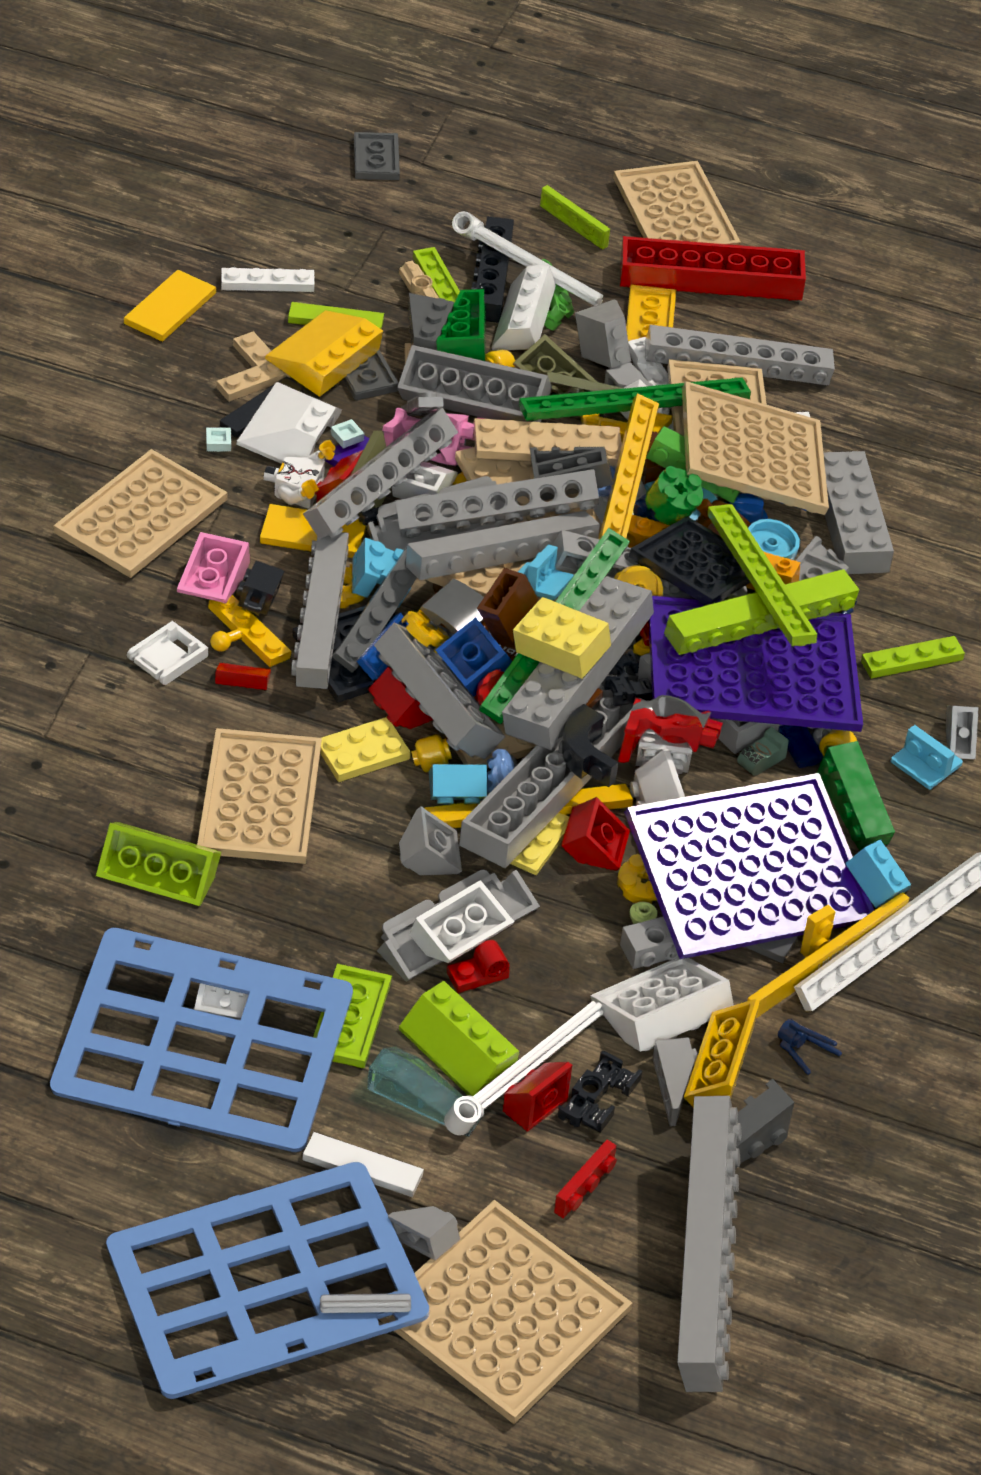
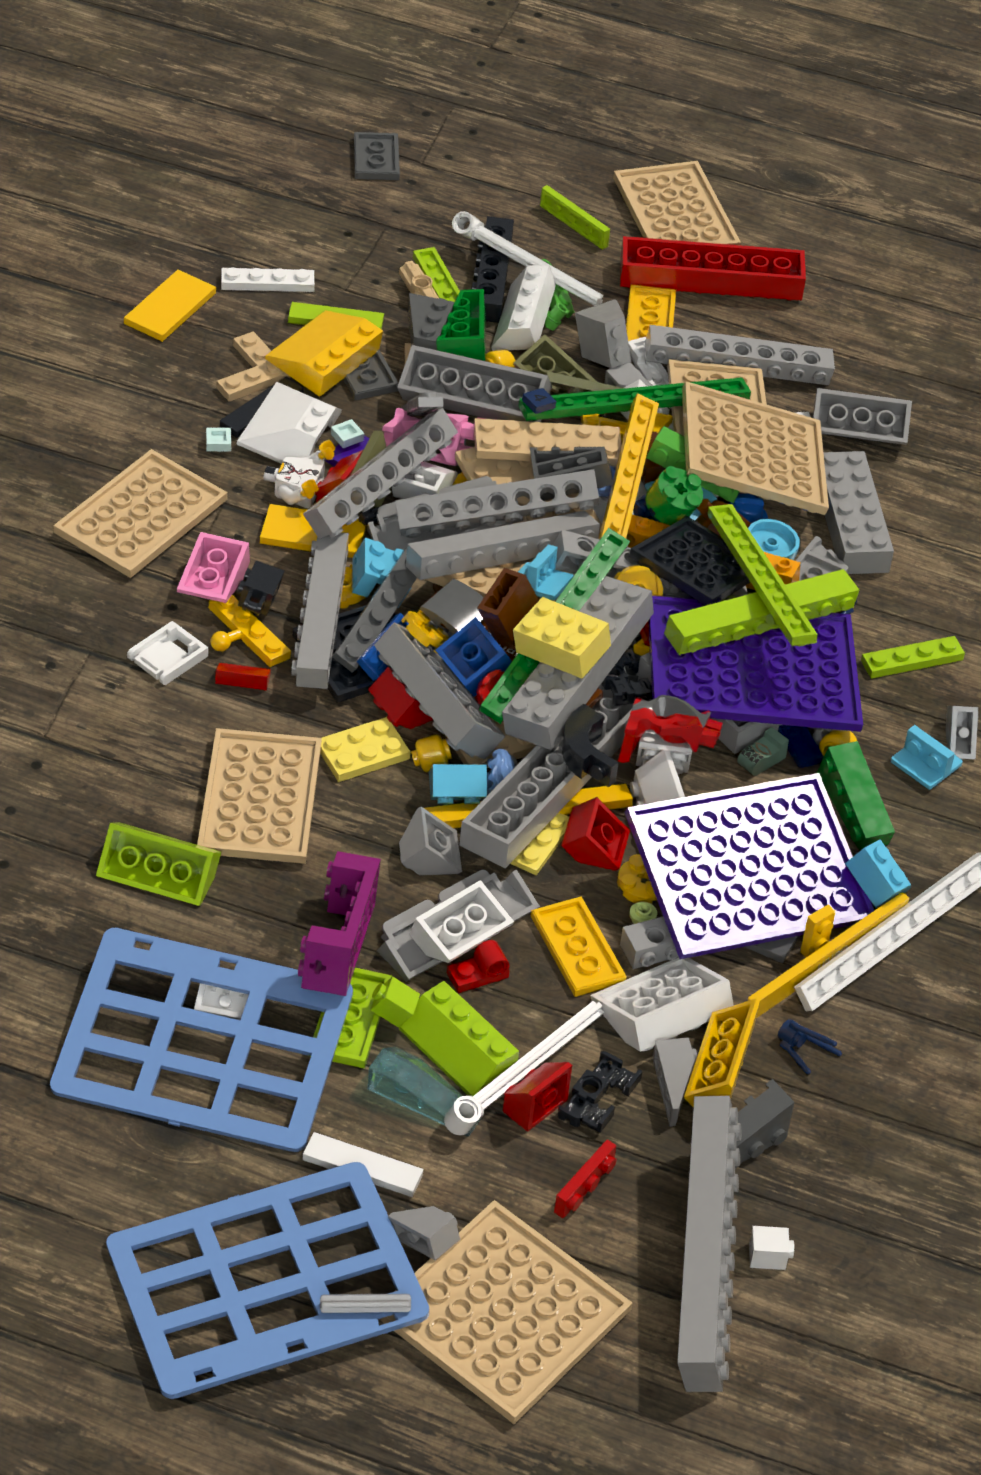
(331, 952): none -> magenta plate
(394, 1001): none -> lime brick
(539, 400): none -> dark blue tile
(578, 946): none -> yellow tile
(770, 1247): none -> white brick
(863, 416): none -> light grey slope

